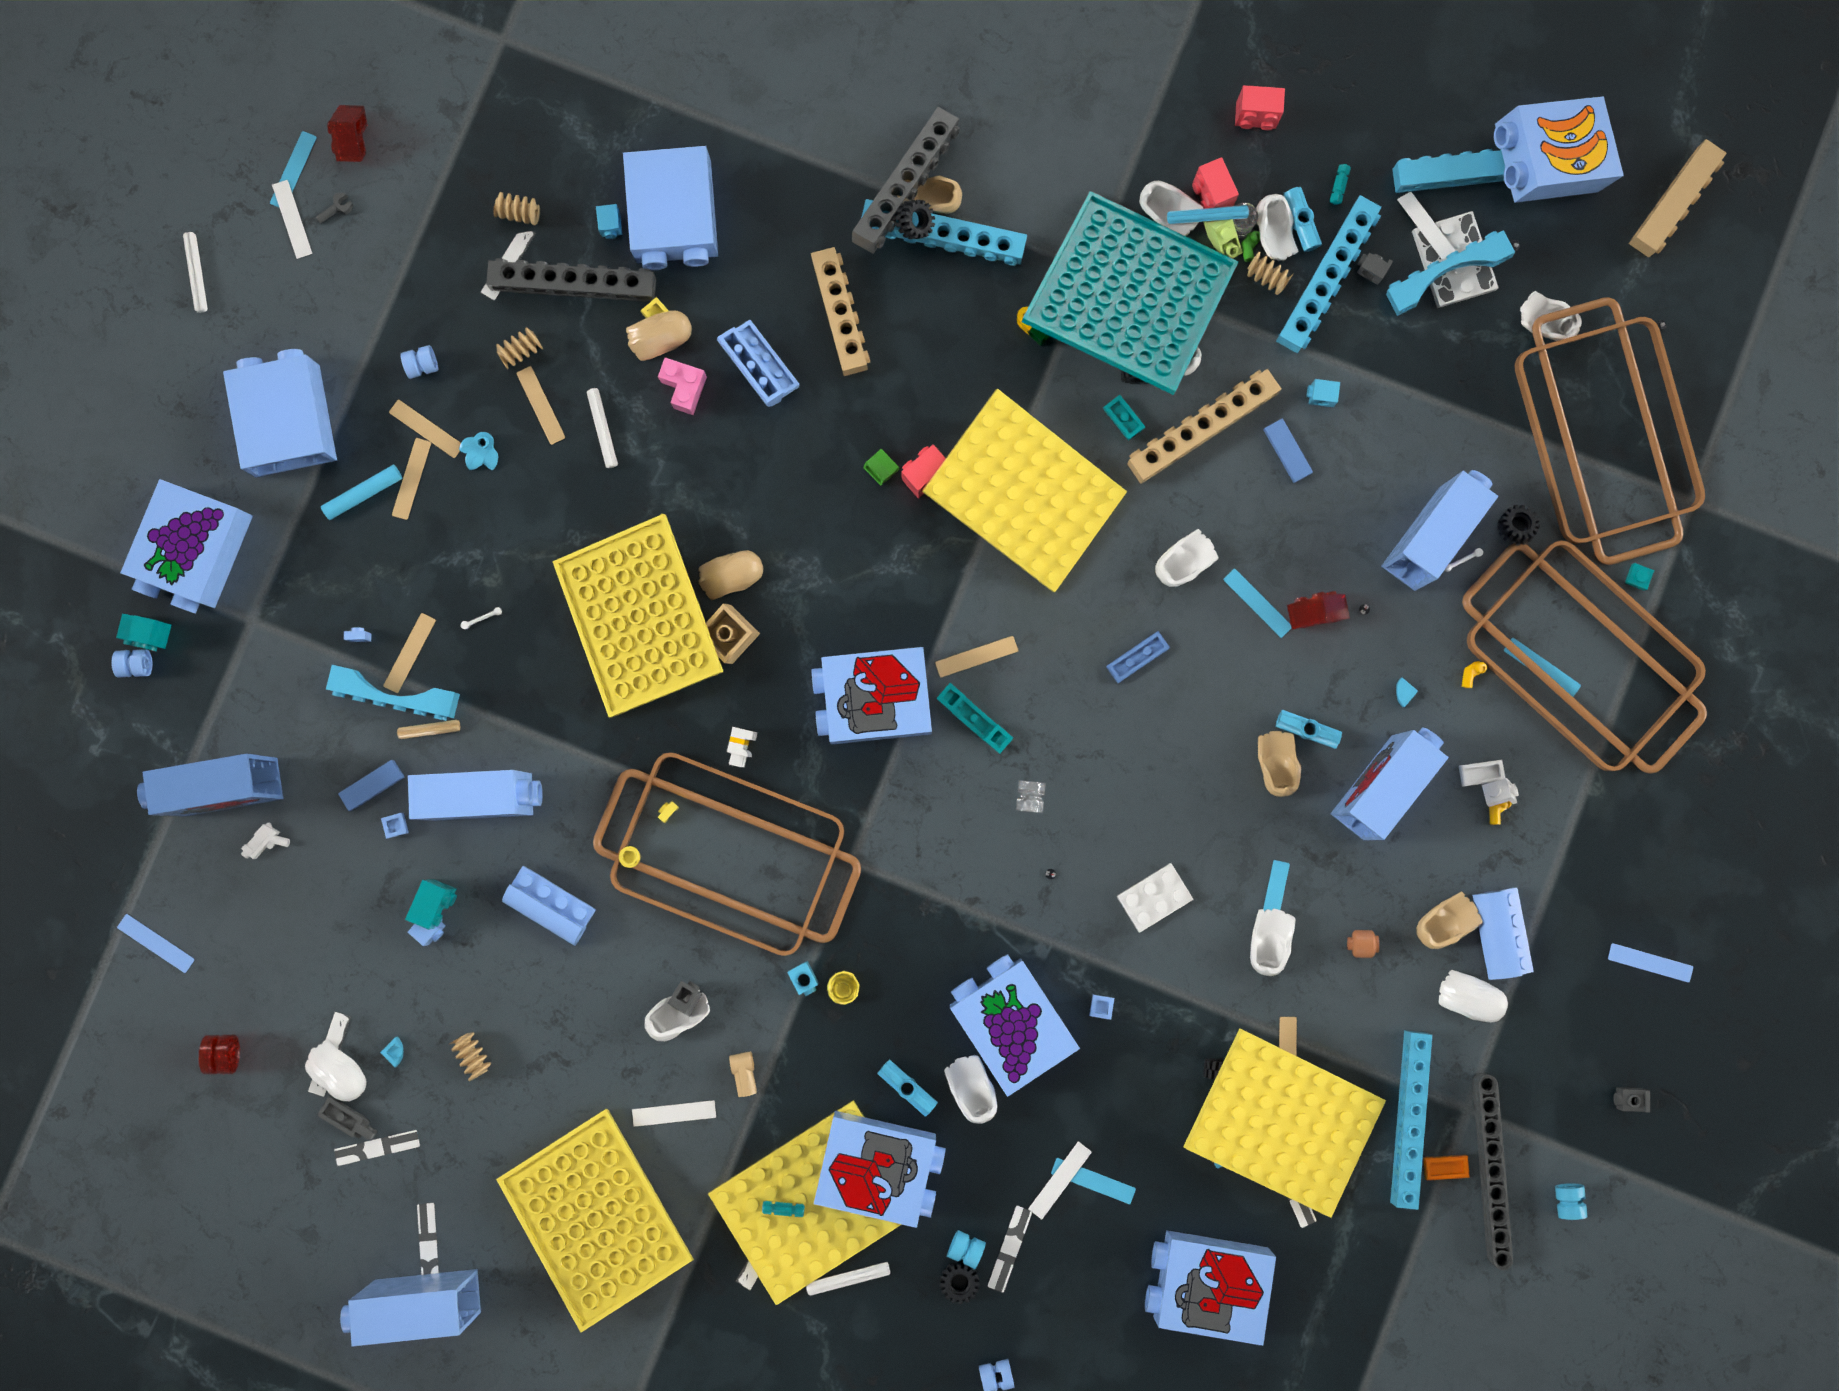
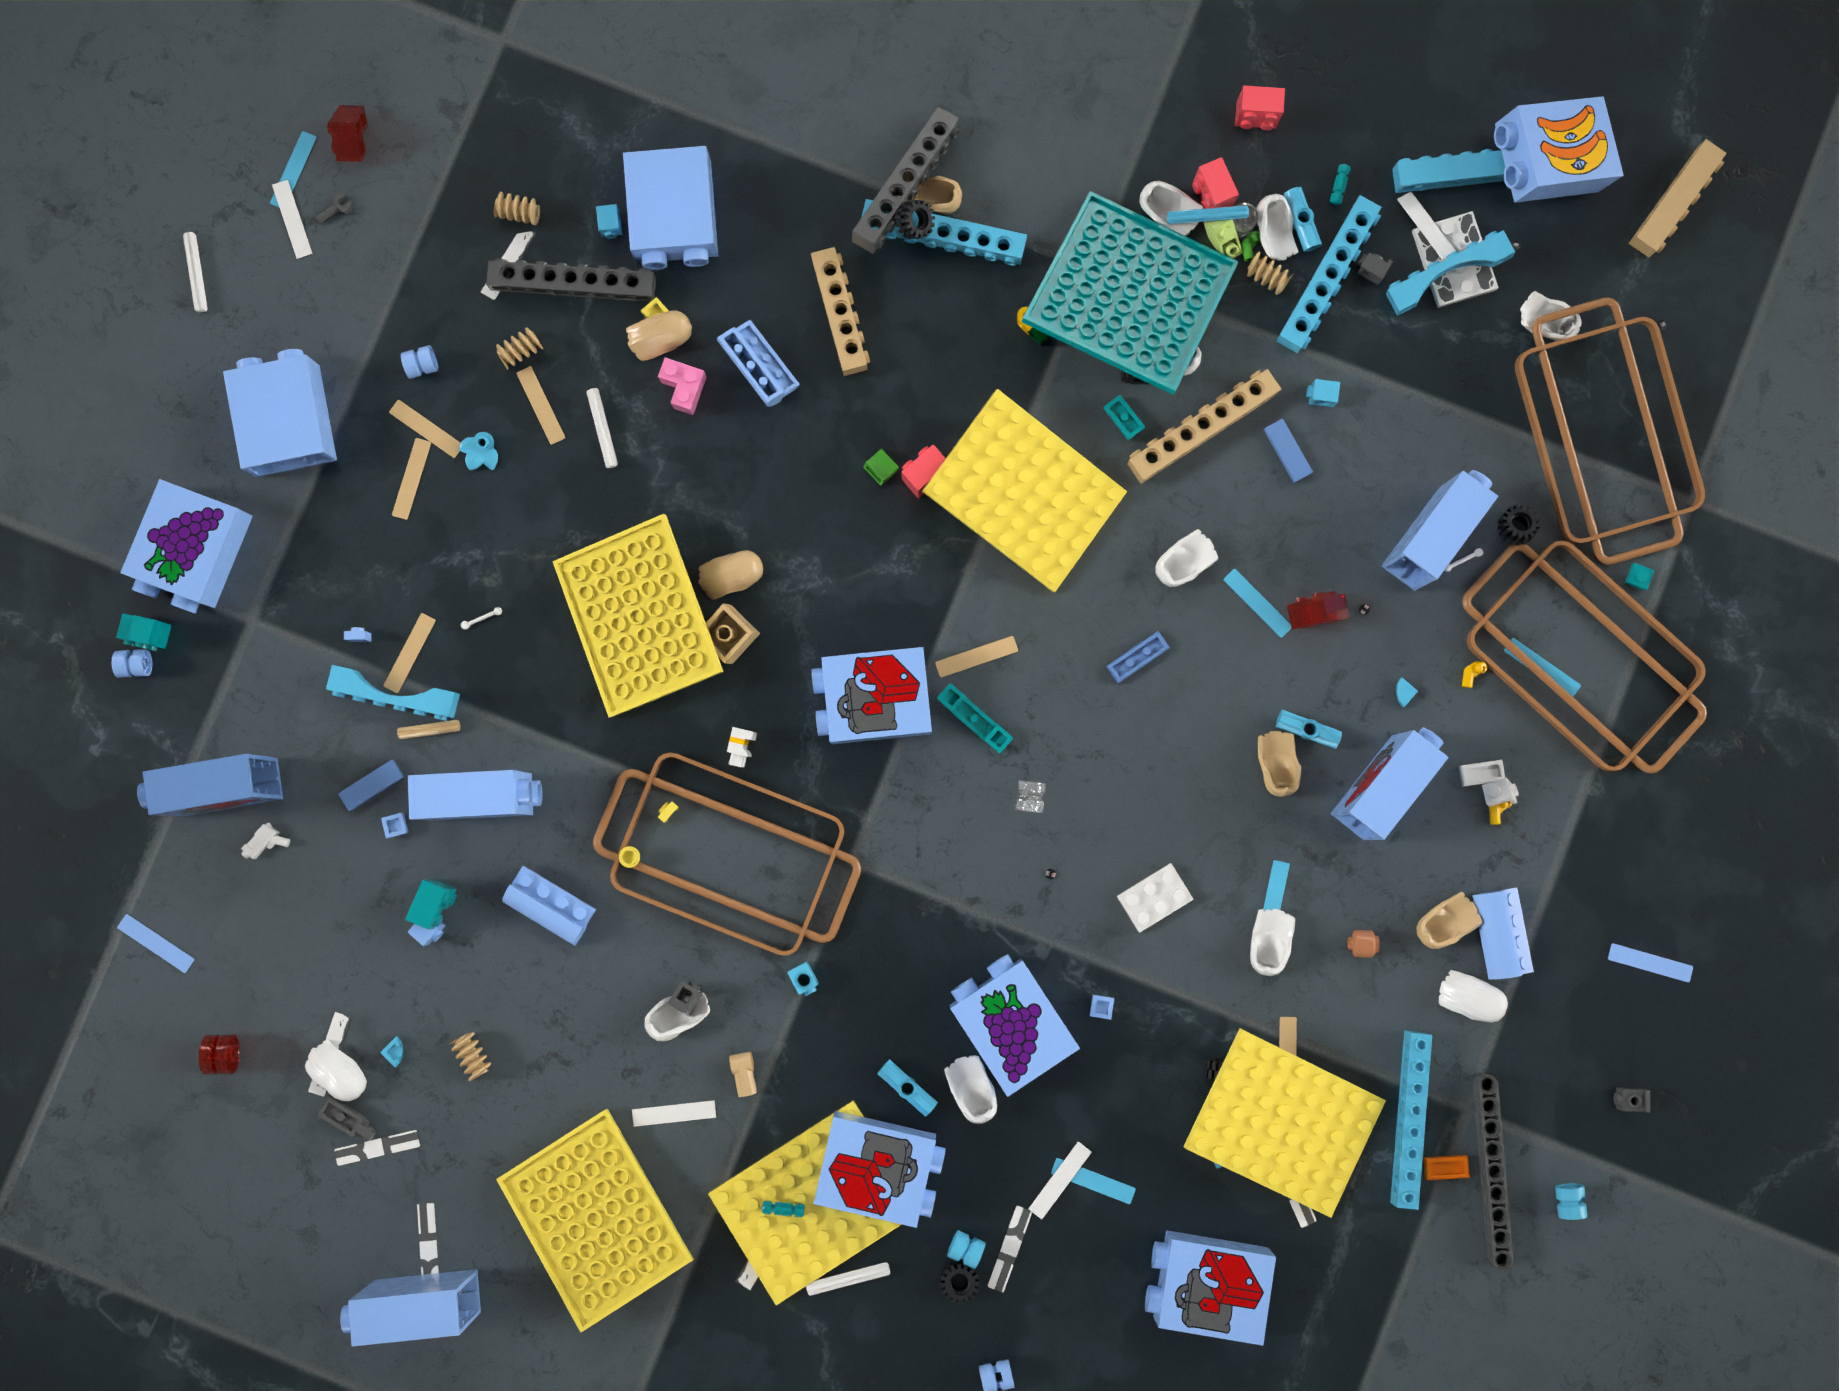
(361, 492): medium azure piece -> none
(843, 987): light yellow hair -> none

